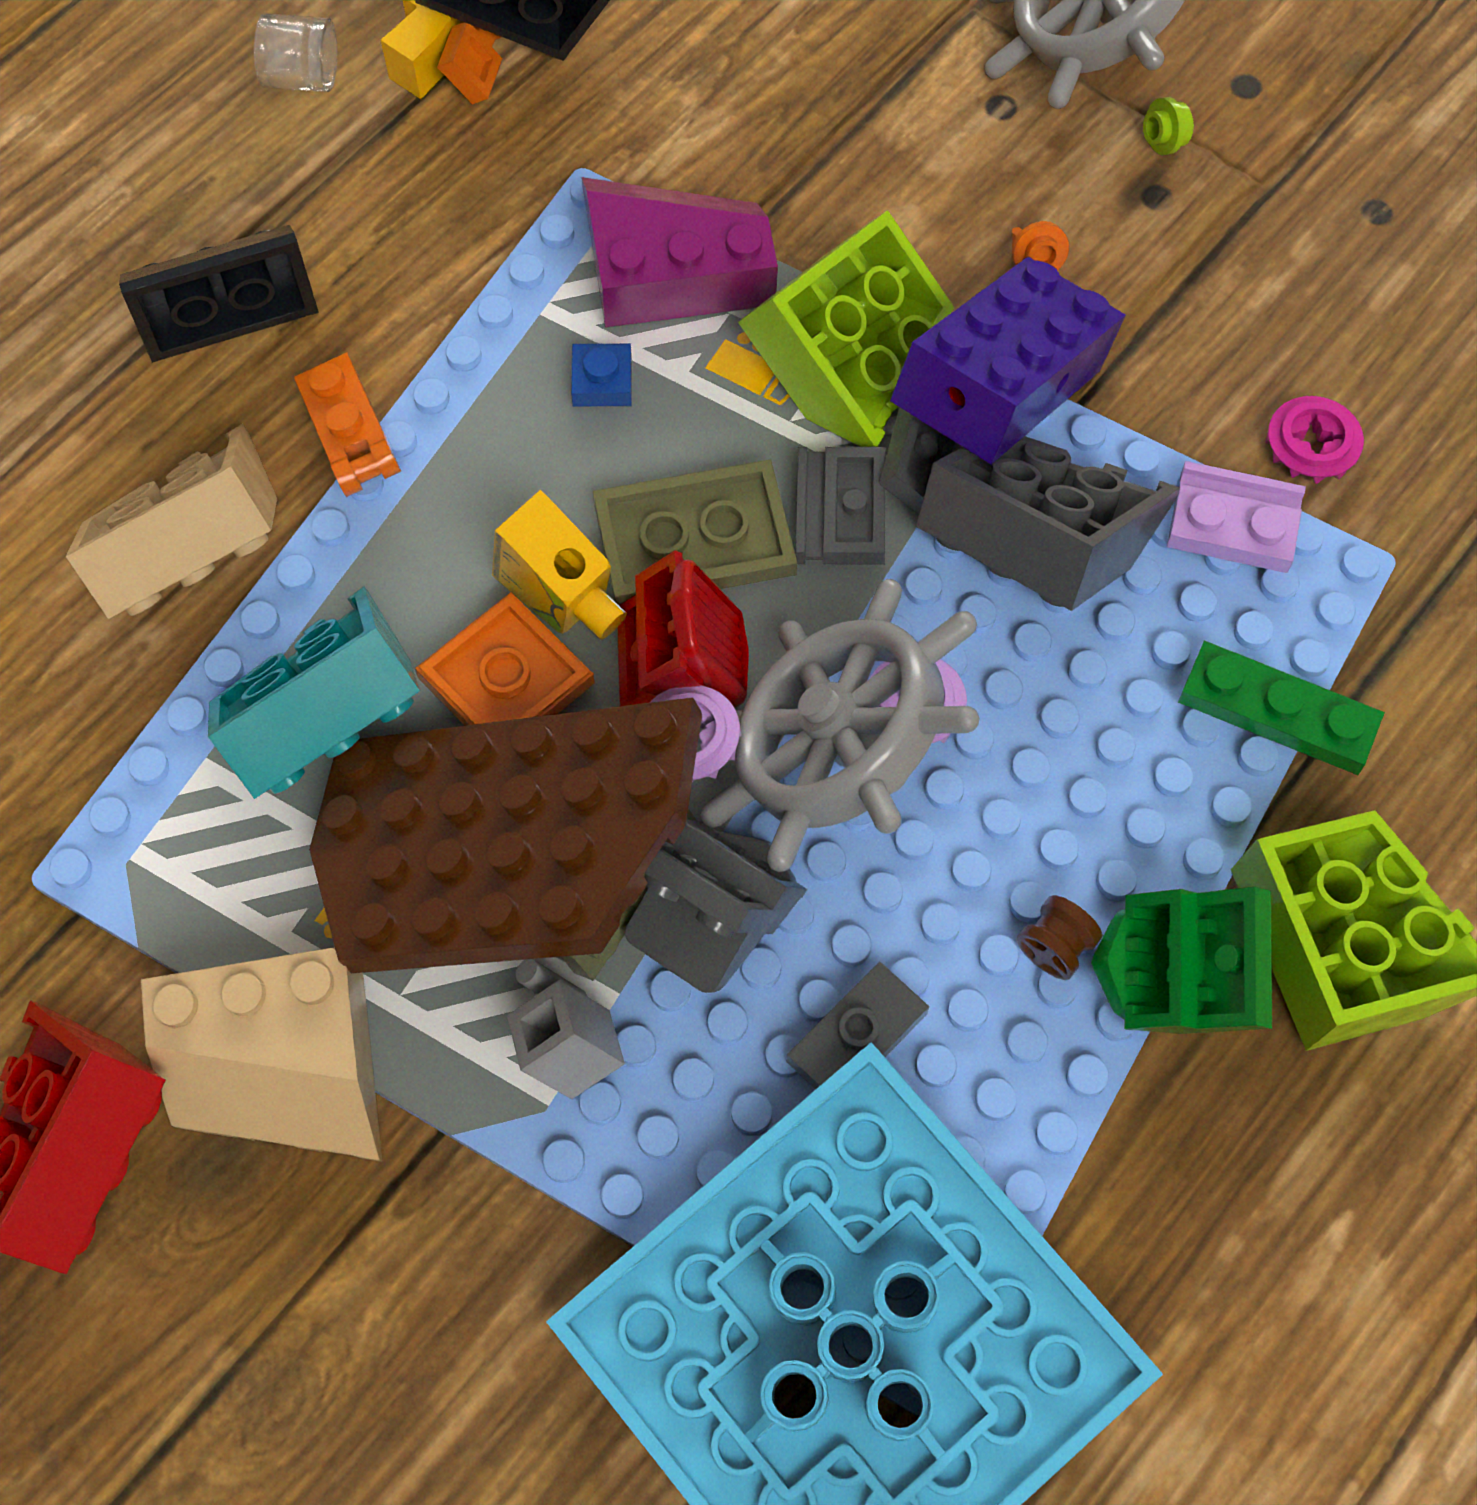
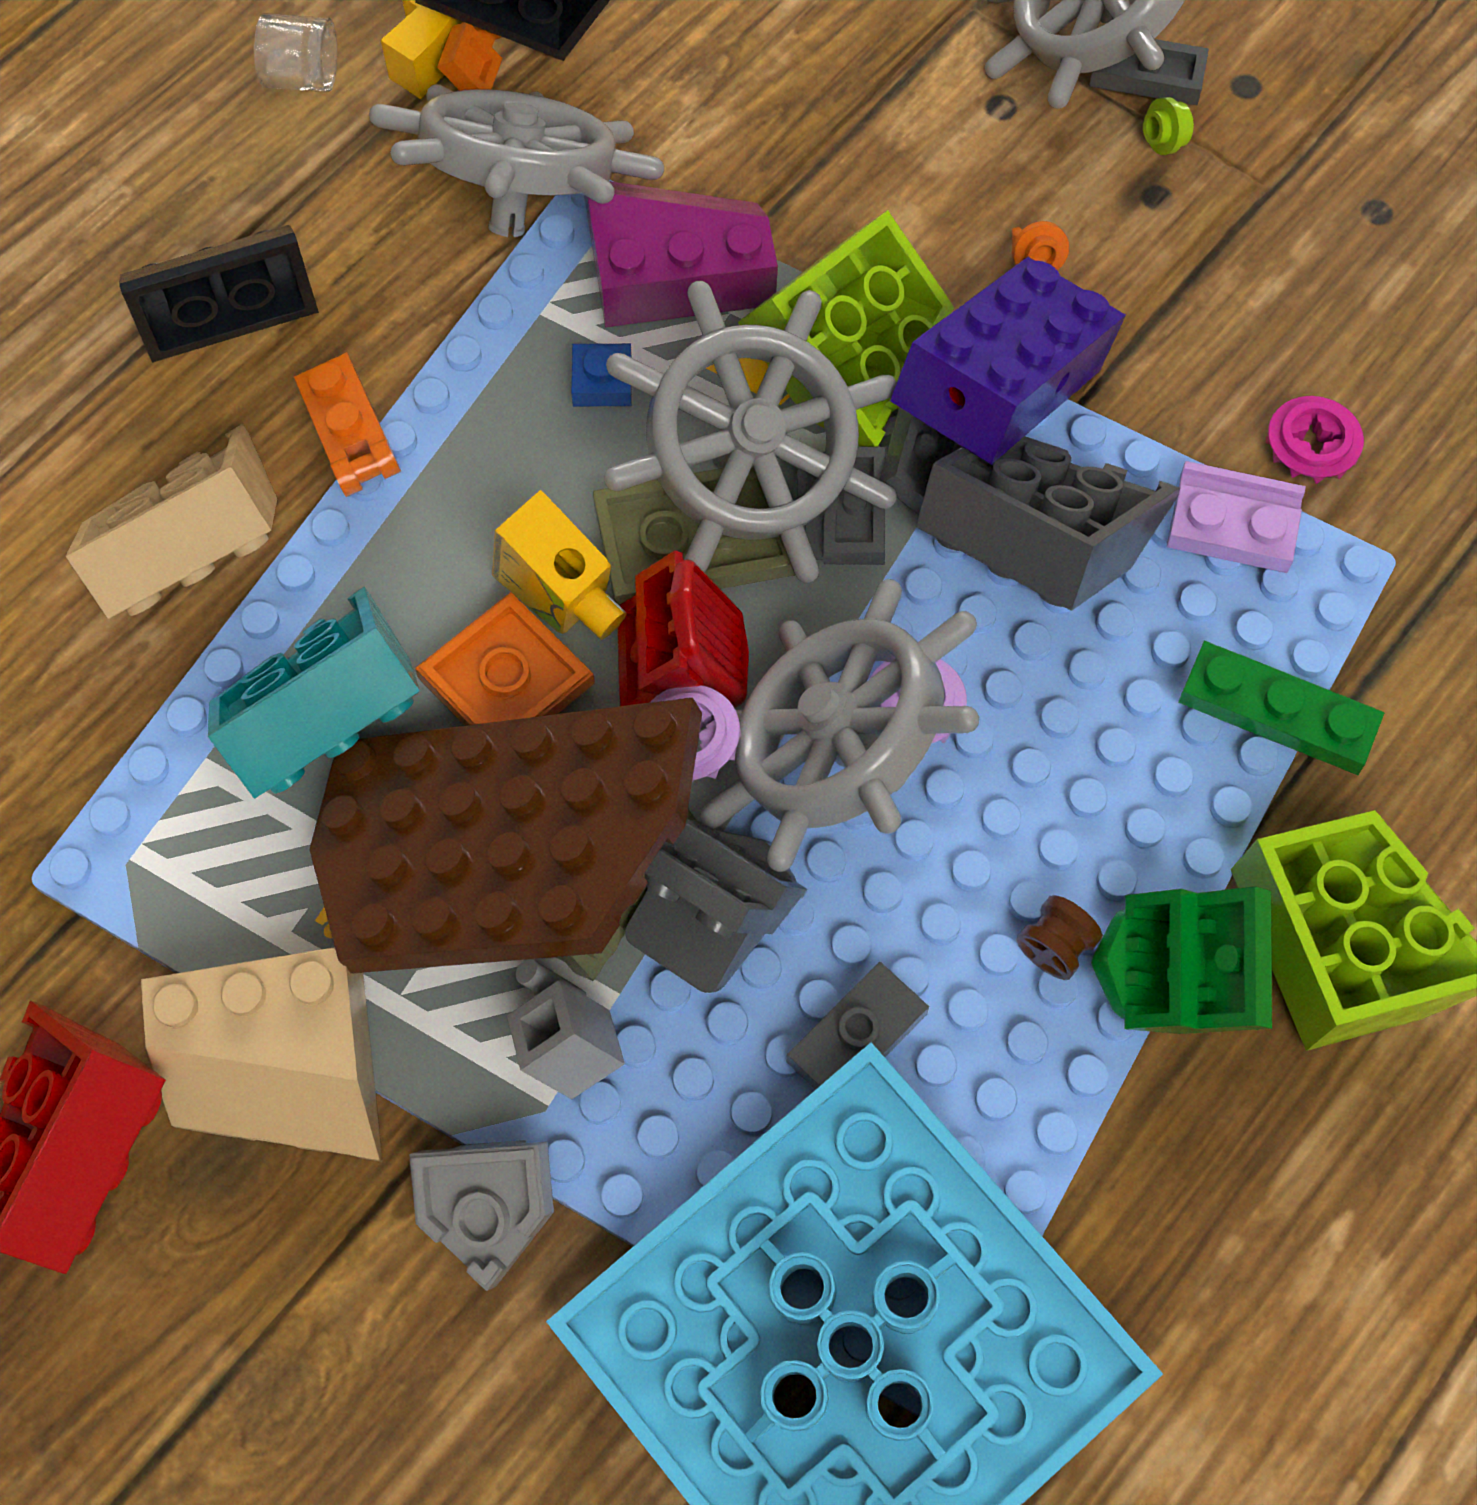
(483, 1202): none -> light grey plate
(515, 147): none -> light grey piece
(752, 431): none -> light grey piece
(1177, 78): none -> dark grey plate

